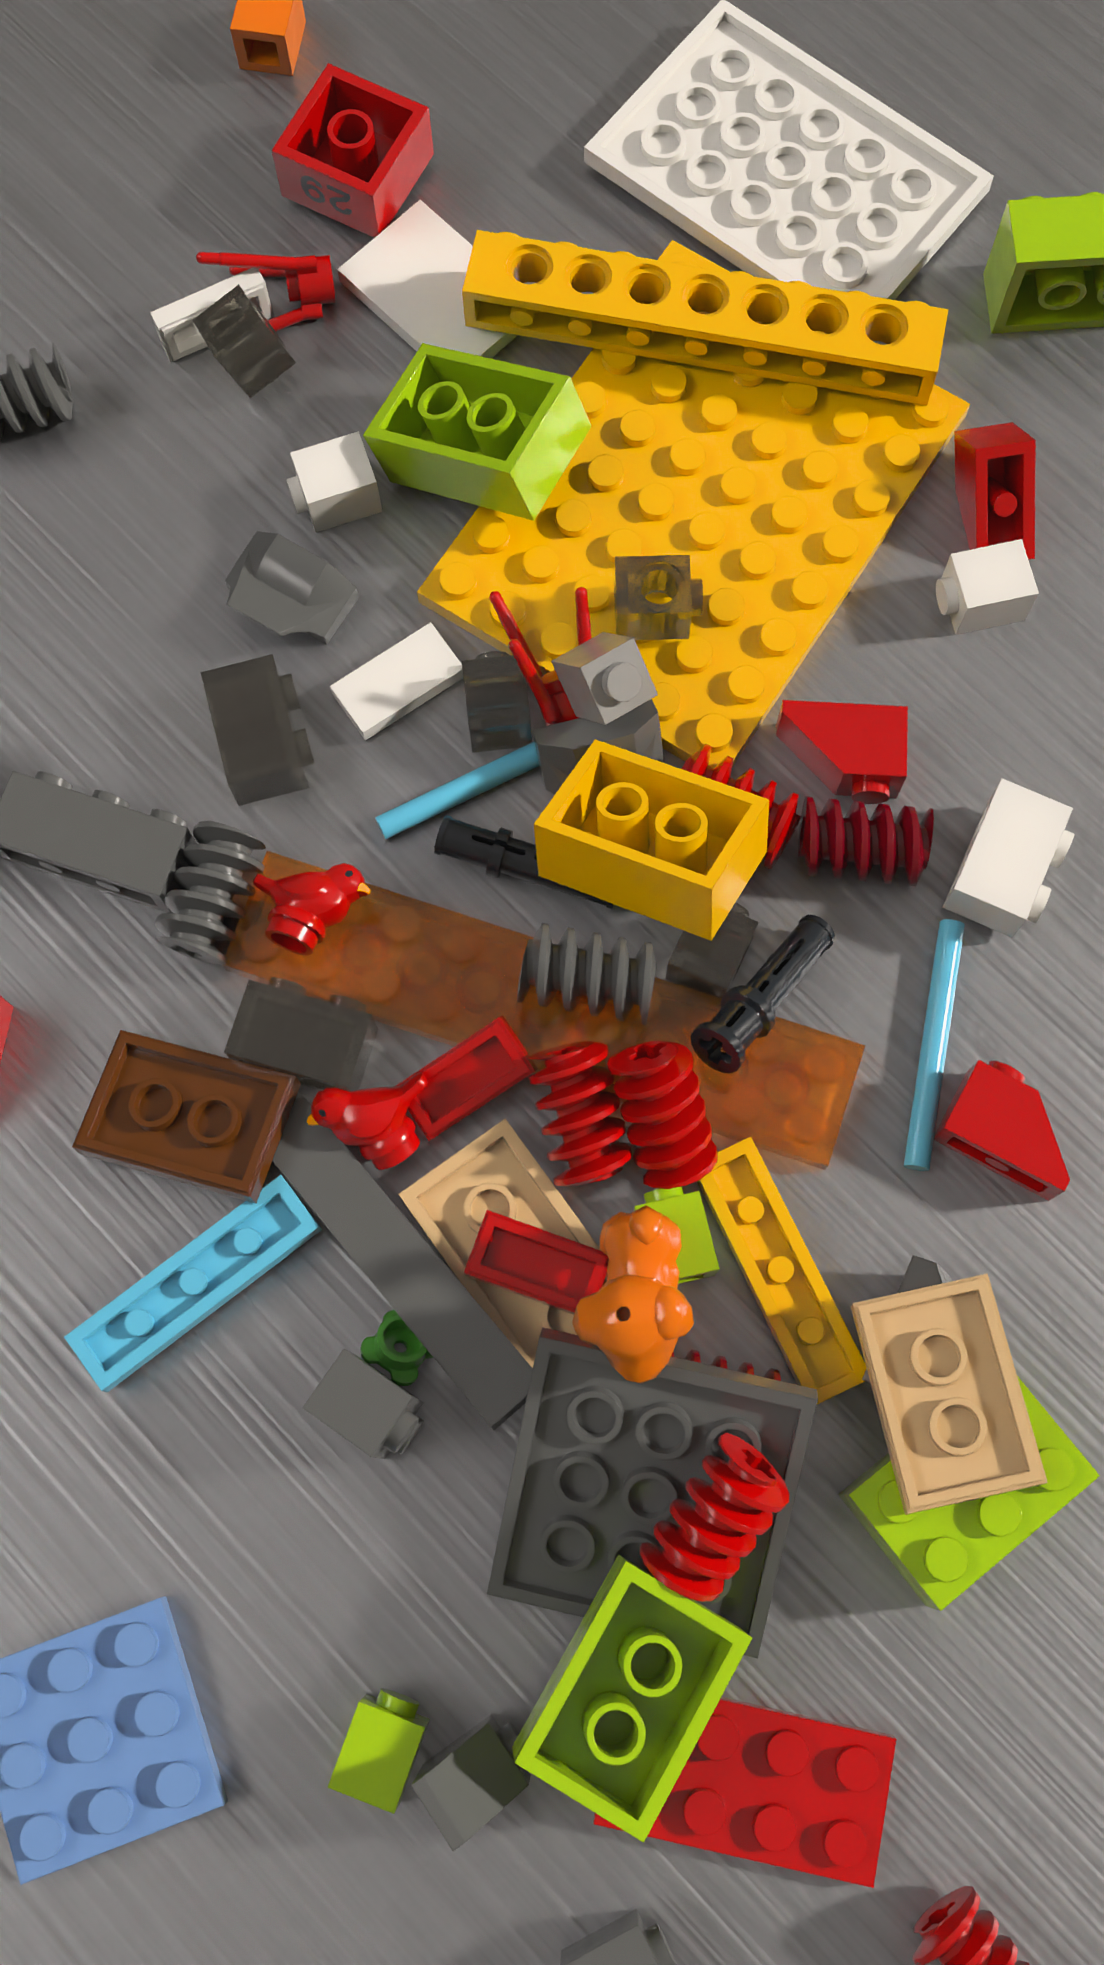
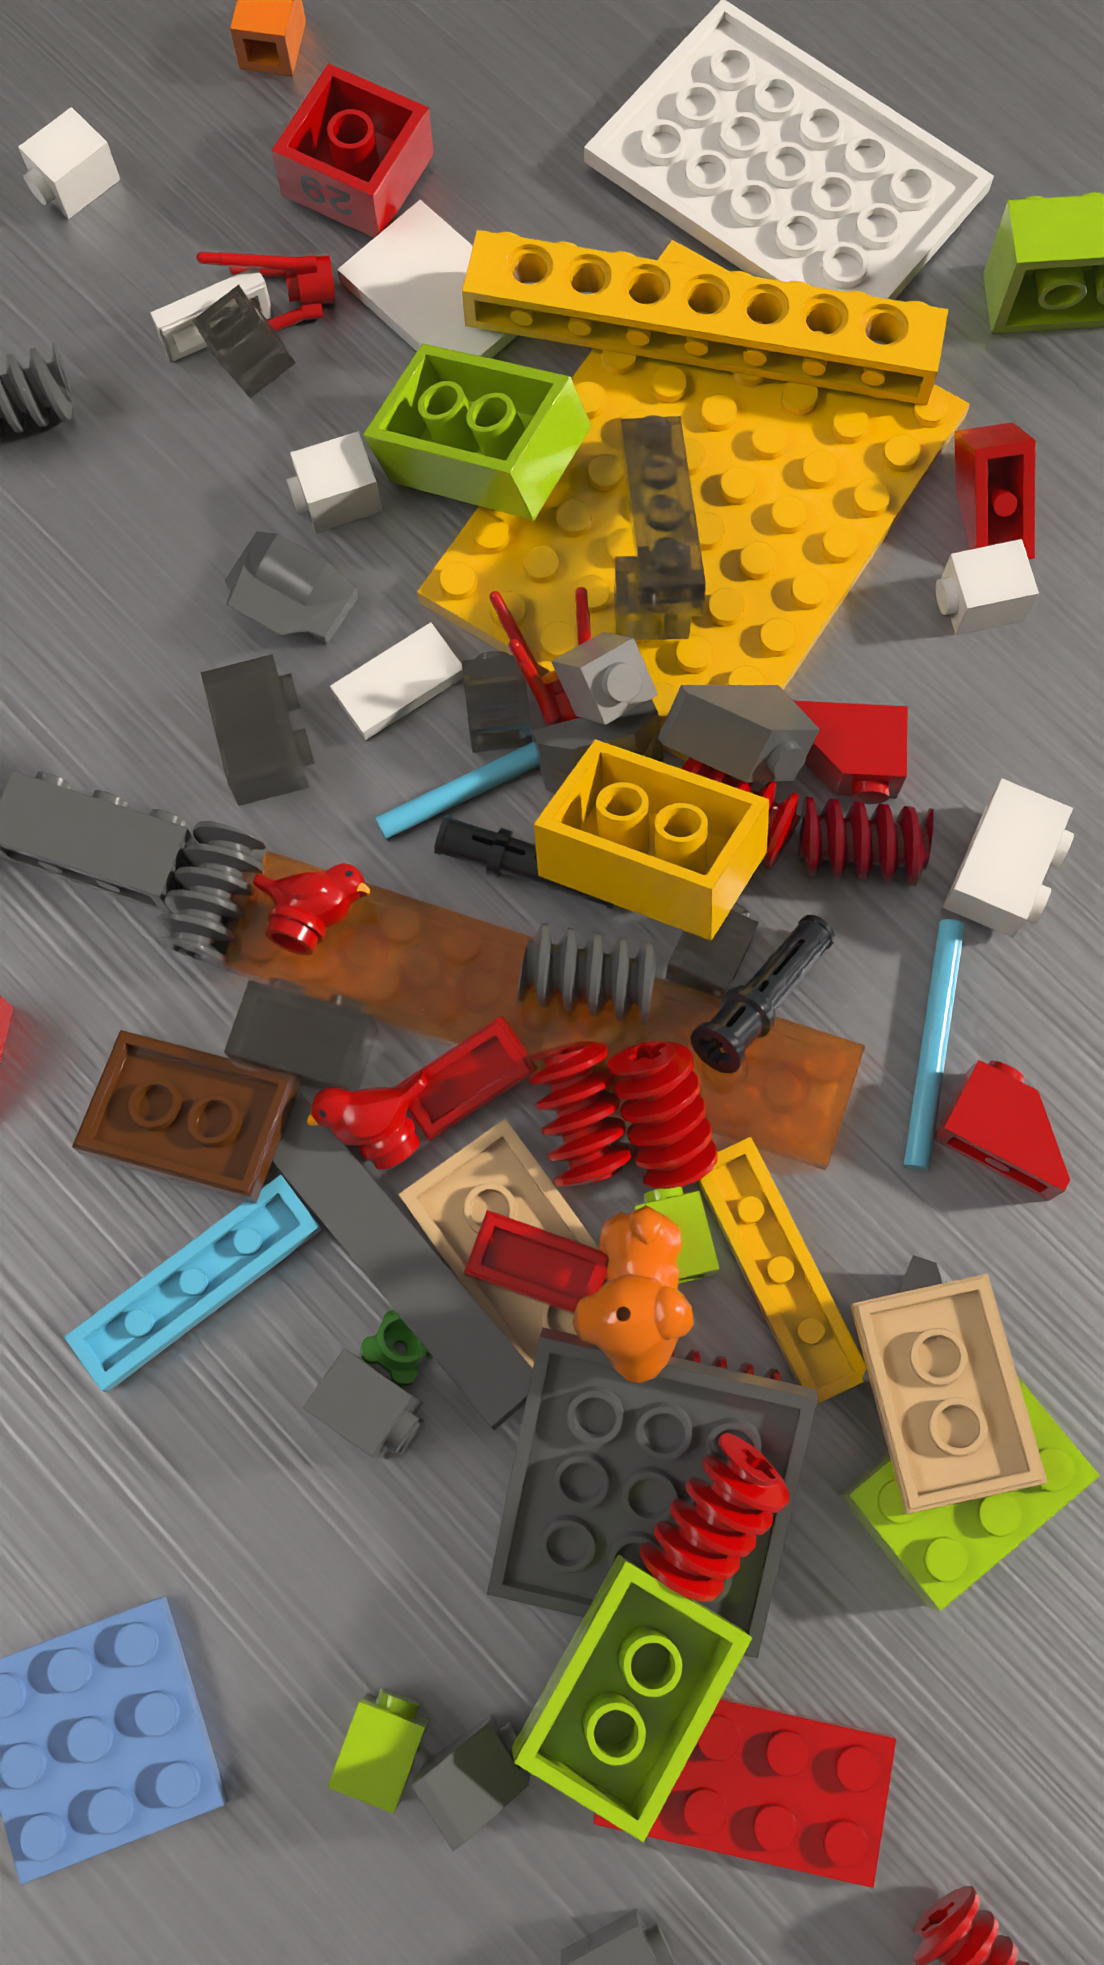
(68, 164): none -> white brick
(662, 511): none -> clear smoke plate
(740, 730): none -> dark grey slope

